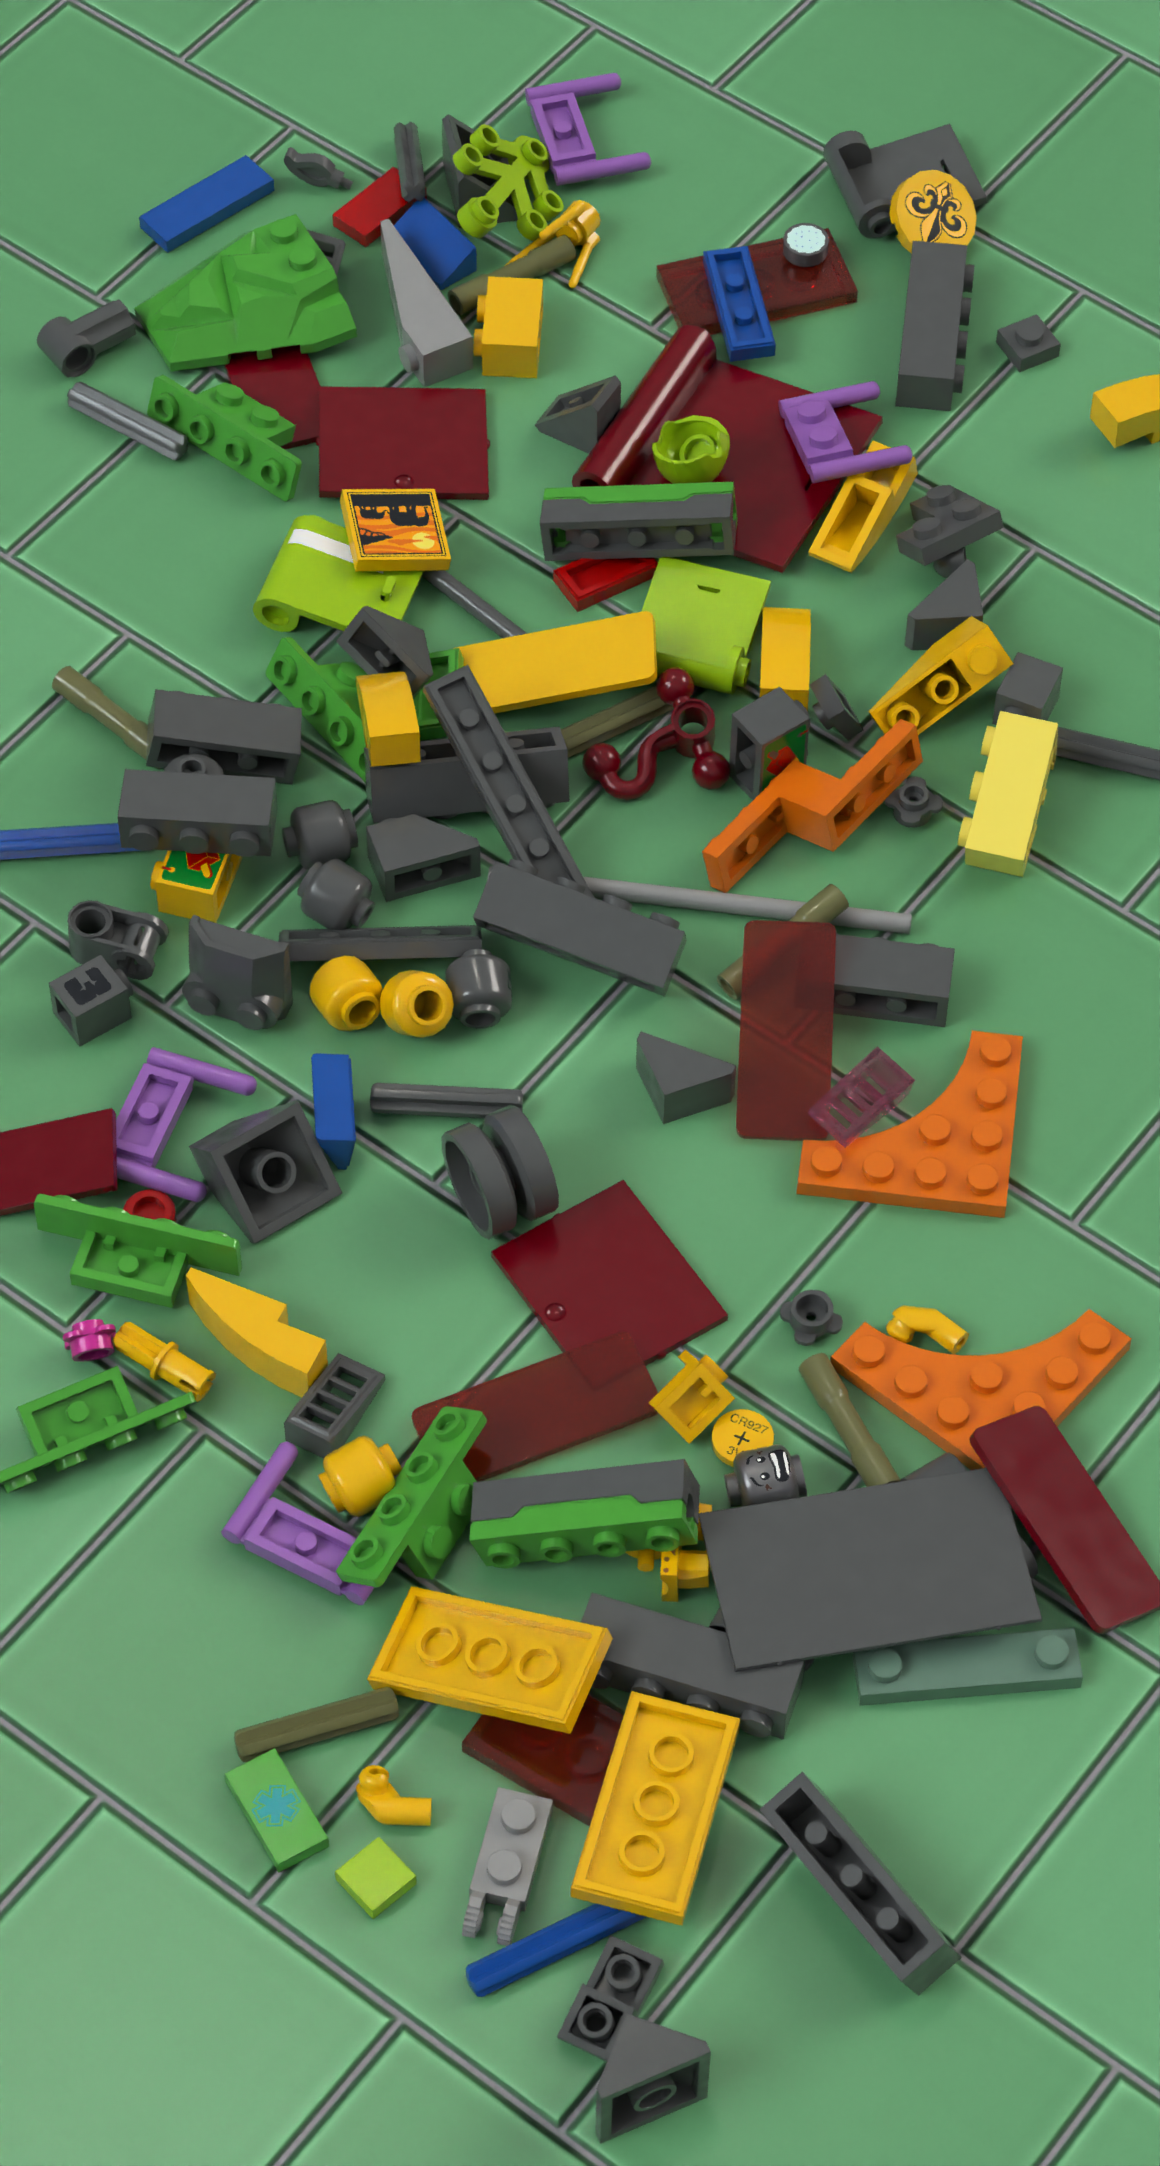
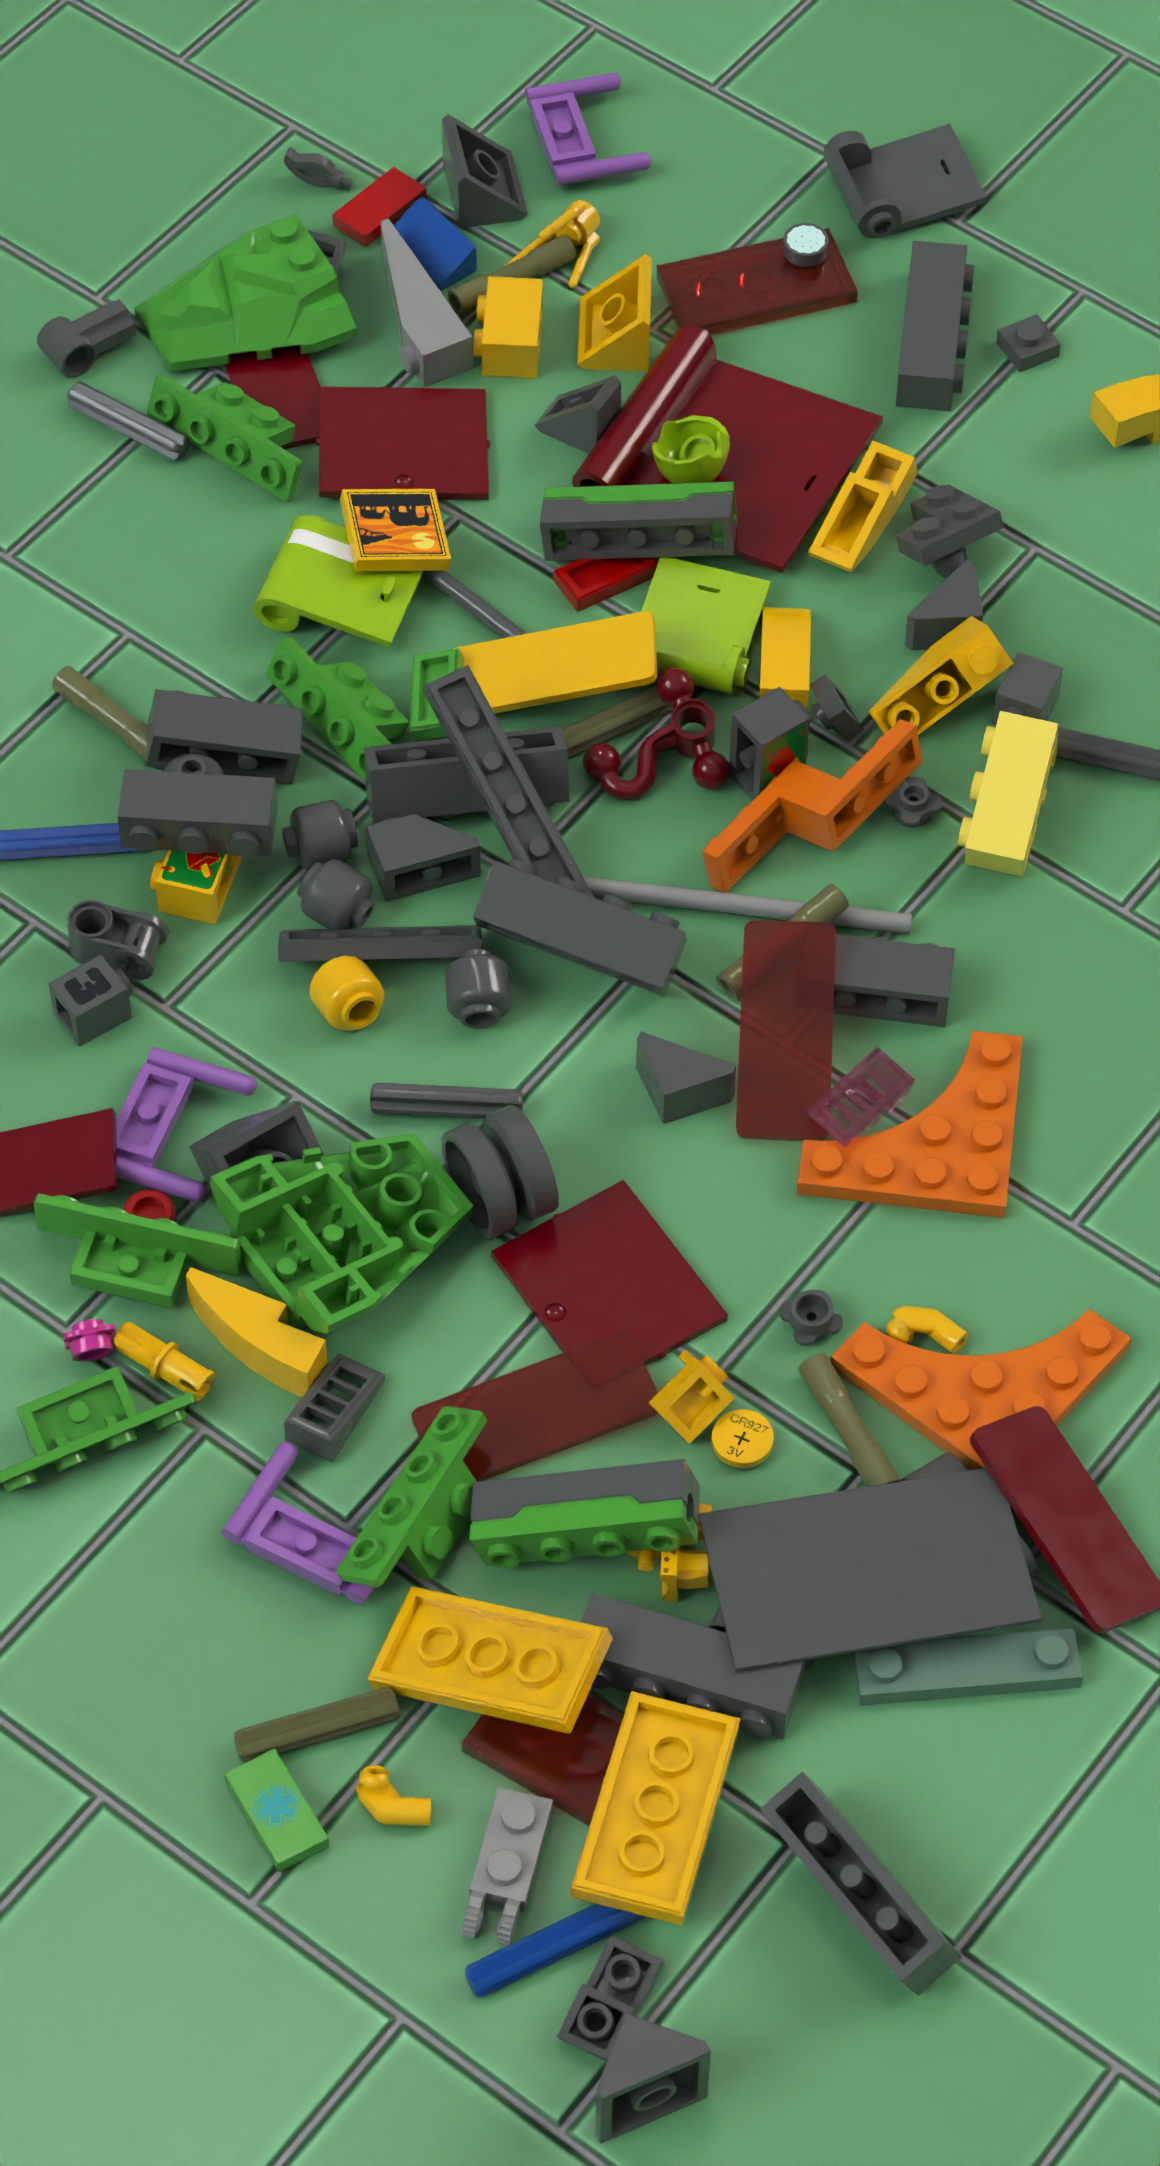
(206, 203): blue tile -> none
(237, 975): dark grey slope -> none
(334, 1106): blue slope -> none
(339, 1226): none -> bright green wedge
(359, 1475): yellow head -> none
(375, 1877): lime tile -> none
(388, 646): dark grey slope -> none
(388, 718): yellow slope -> none
(409, 161): dark grey axle -> none
(416, 1003): yellow head -> none
(526, 161): lime plant -> none
(617, 320): none -> yellow slope
(739, 303): blue tile -> none
(765, 1476): flat silver head -> none
(822, 439): medium lavender plate -> none
(932, 209): tile -> none

